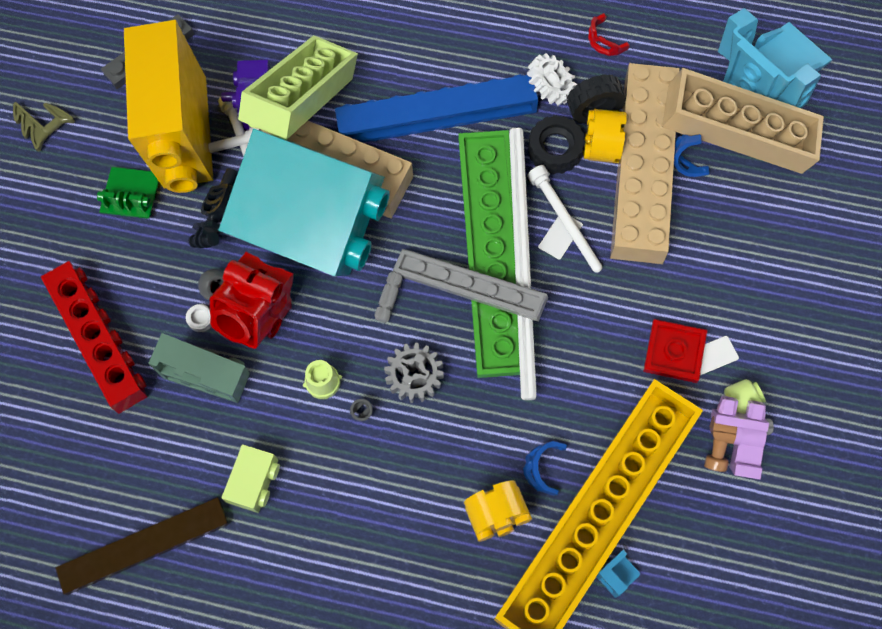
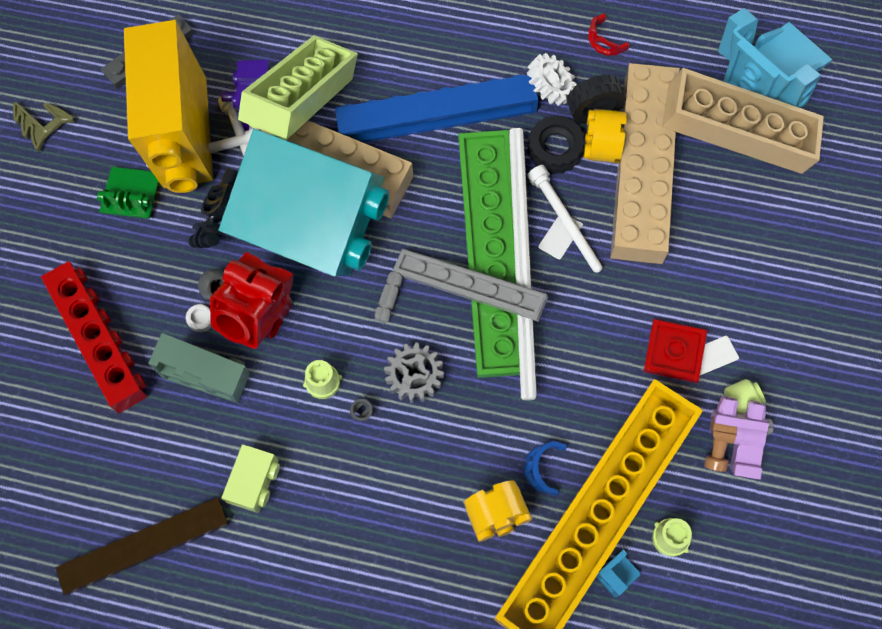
(672, 537): none -> yellowish green piece
(684, 142): blue helmet -> none

